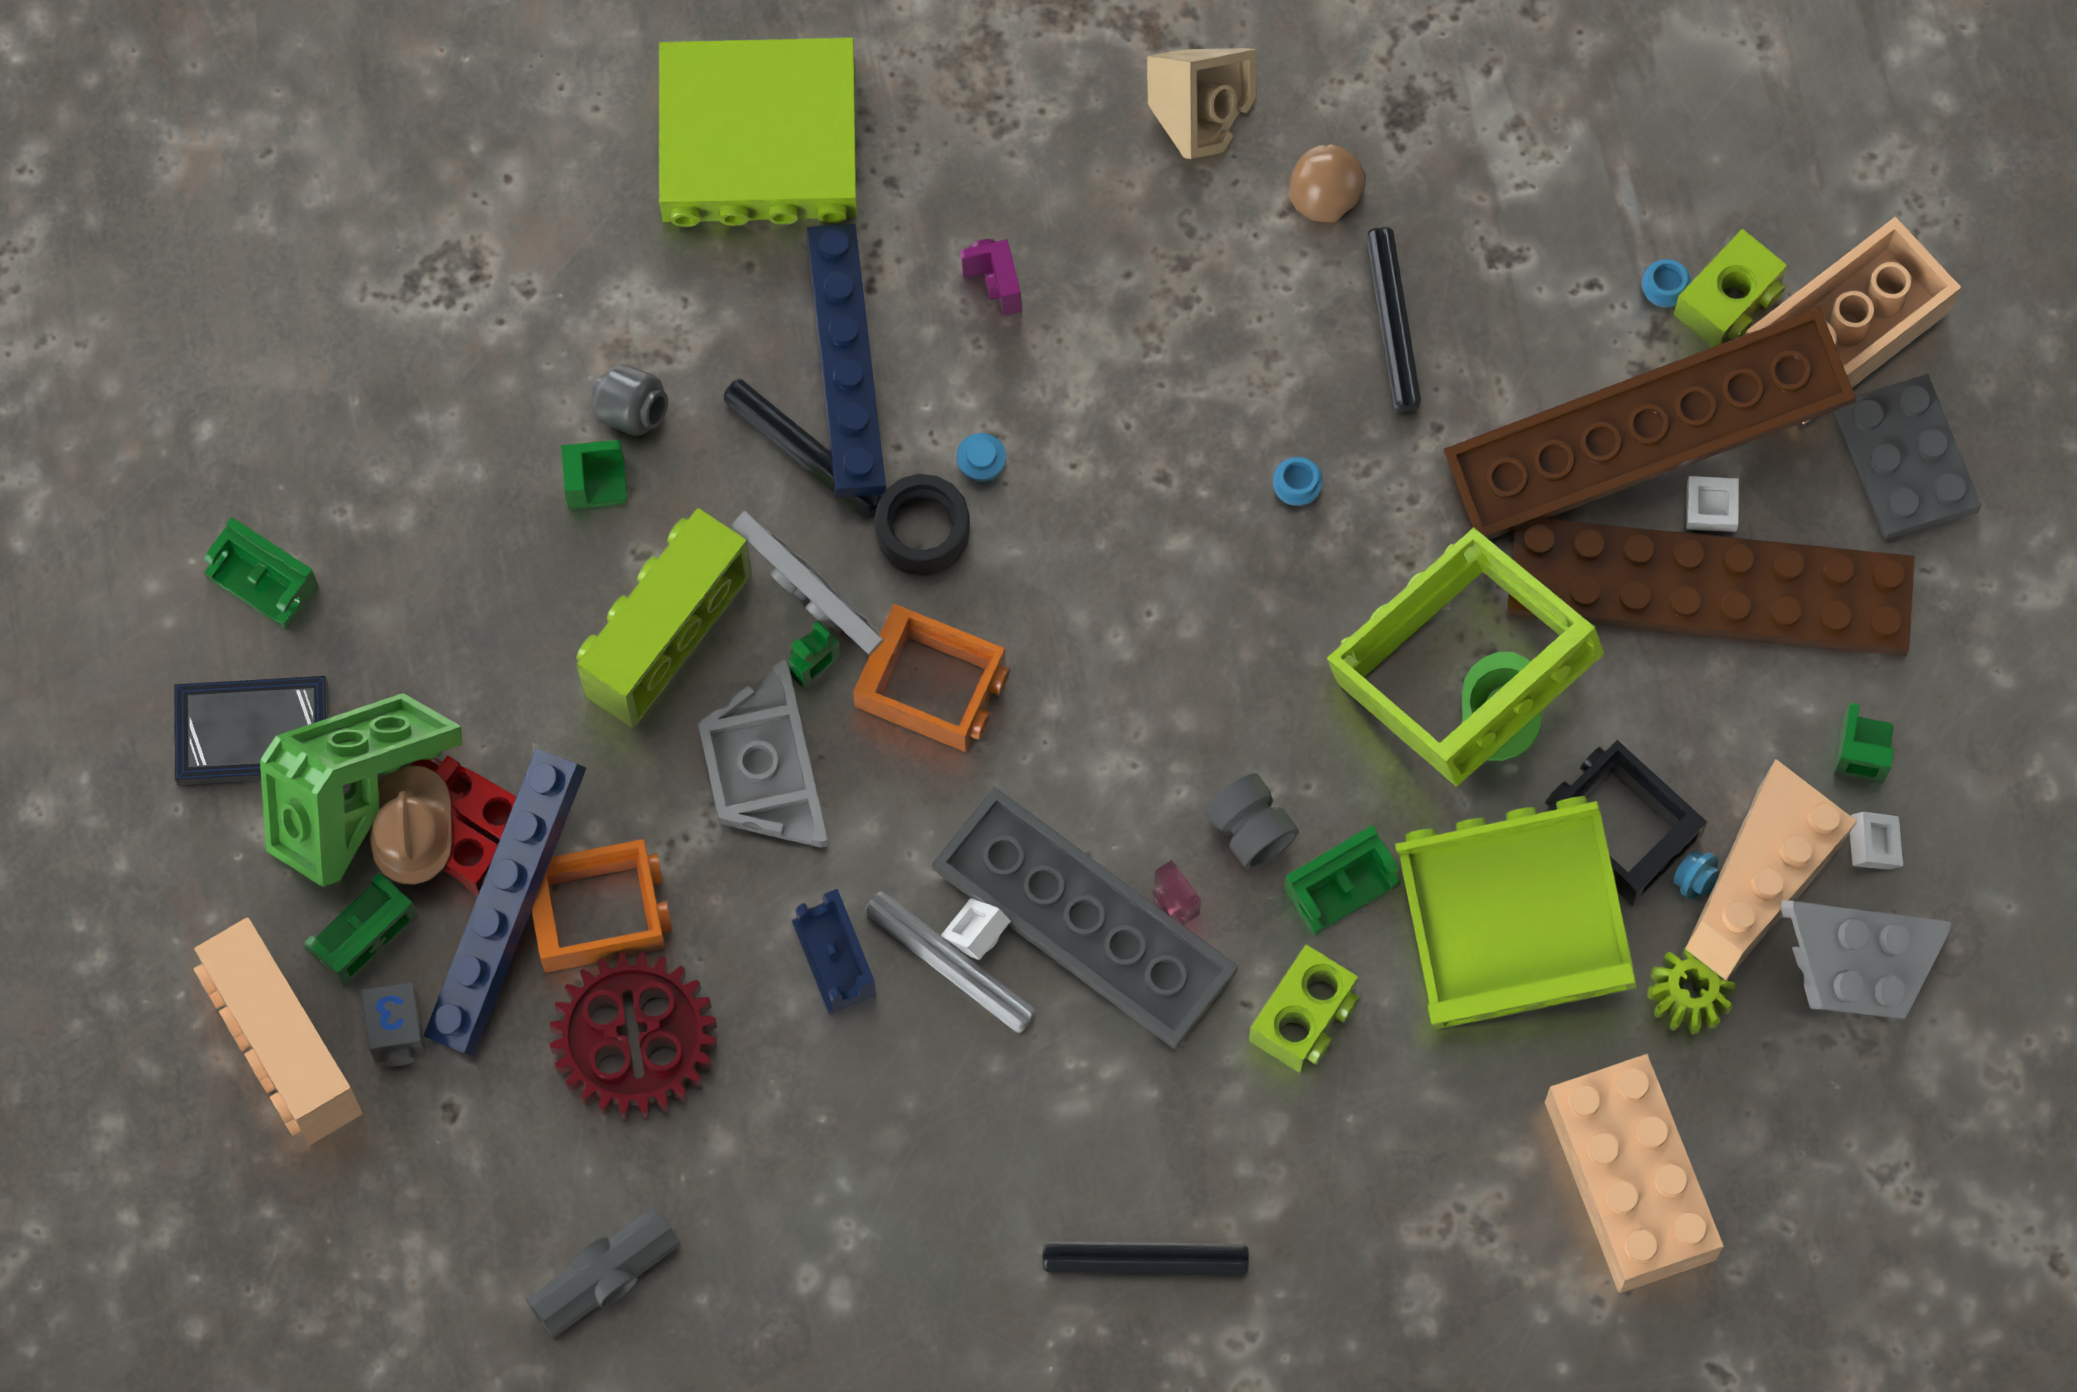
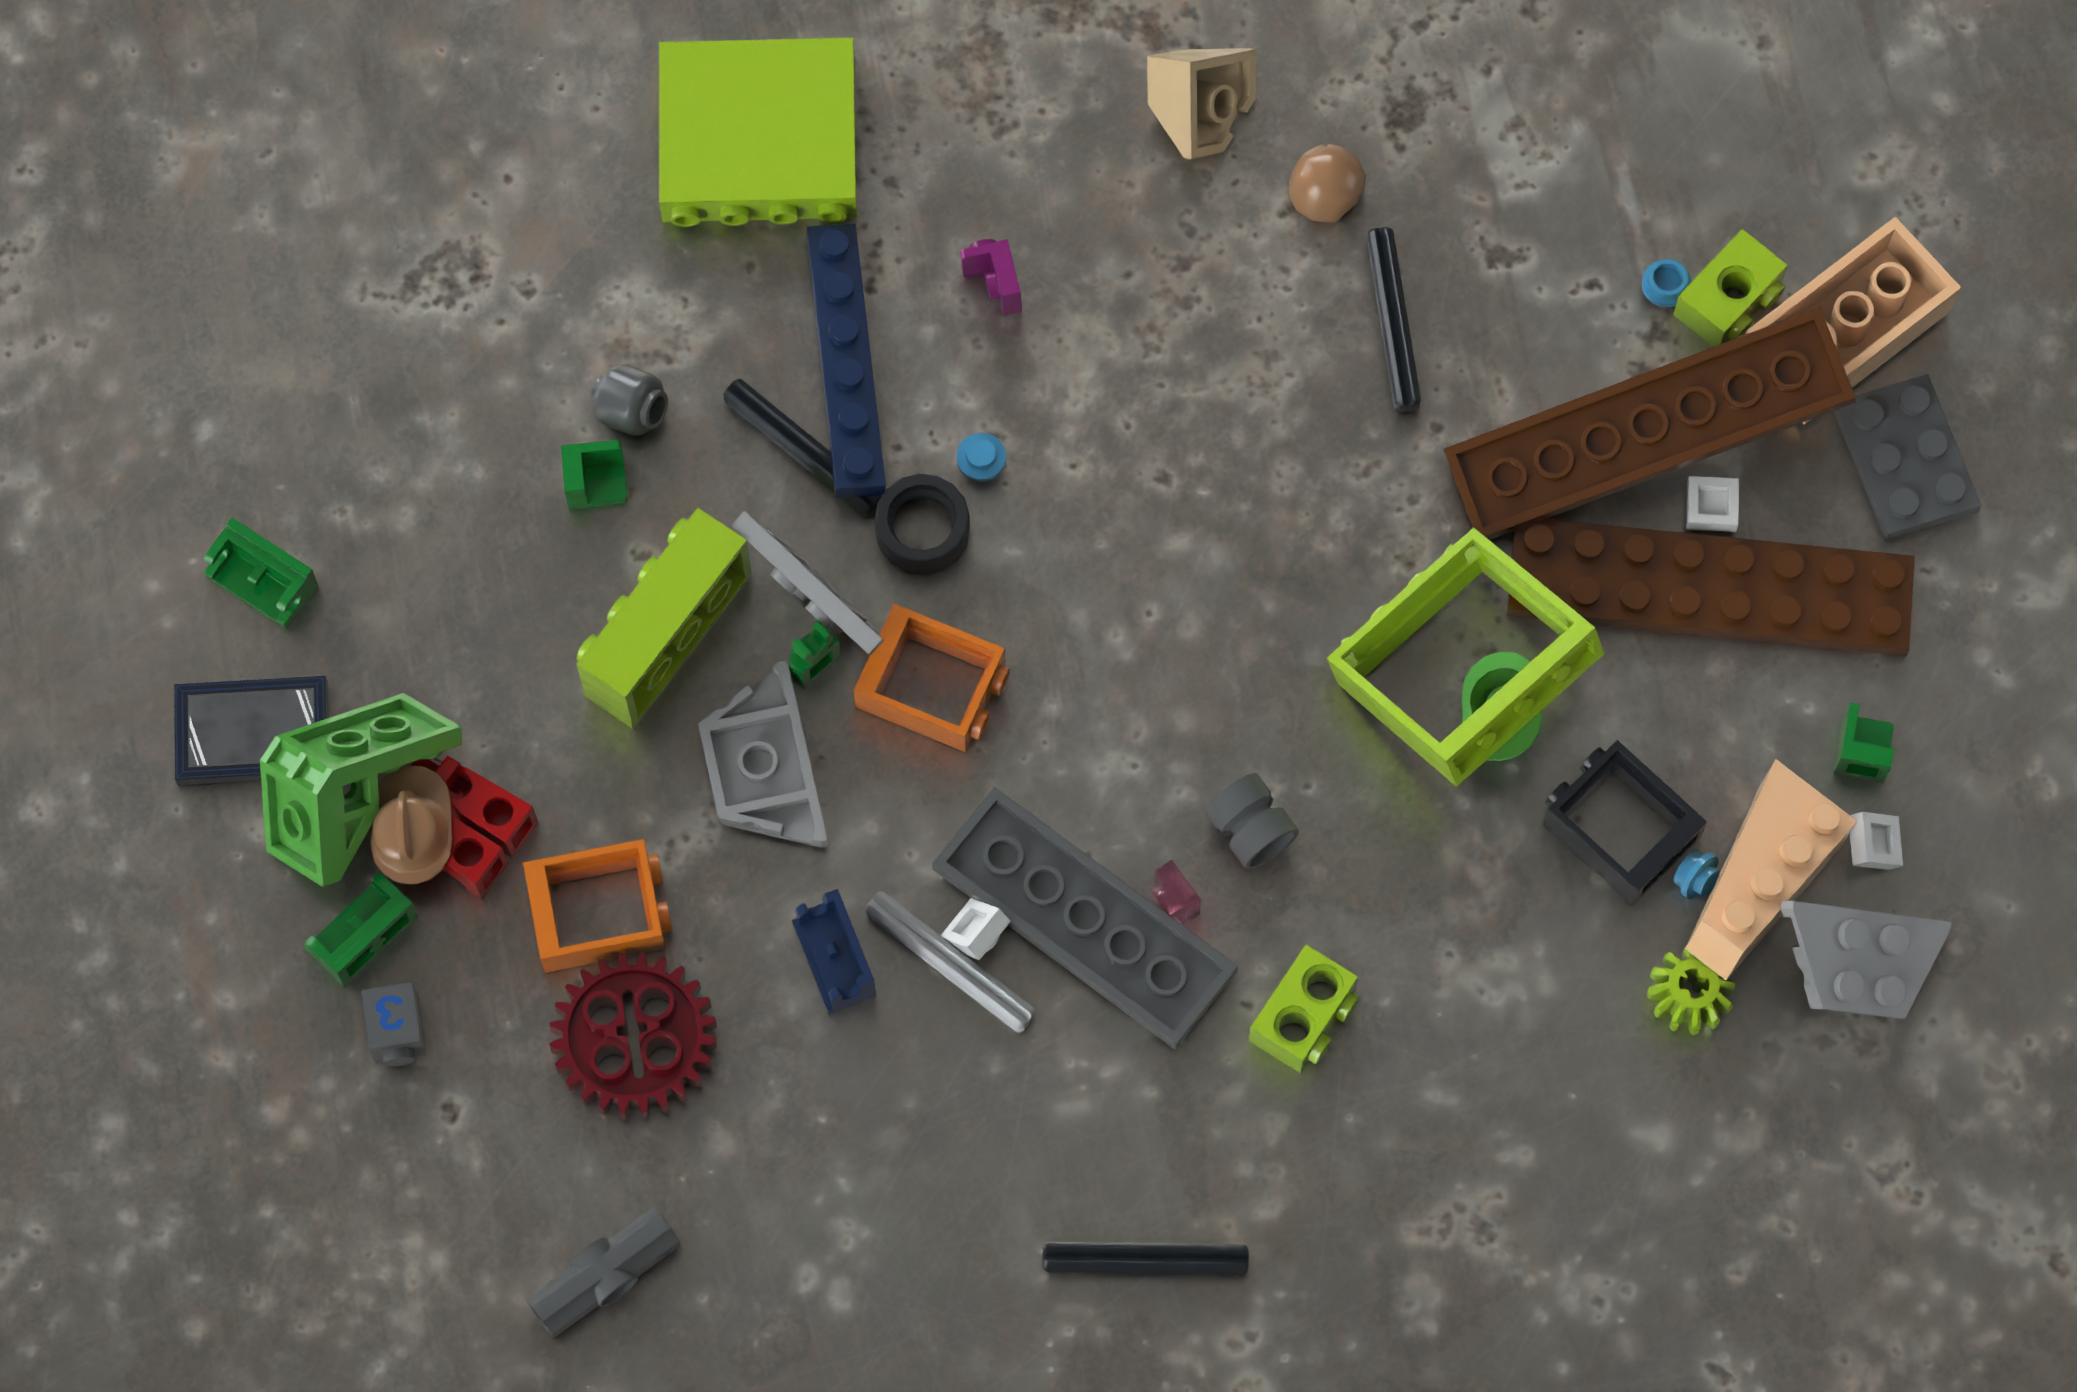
(283, 1041): light nougat brick -> none
(504, 902): dark blue plate -> none
(1297, 481): dark azure plate -> none
(1342, 880): green hinge -> none
(1516, 913): lime panel -> none
(1633, 1173): light nougat brick -> none

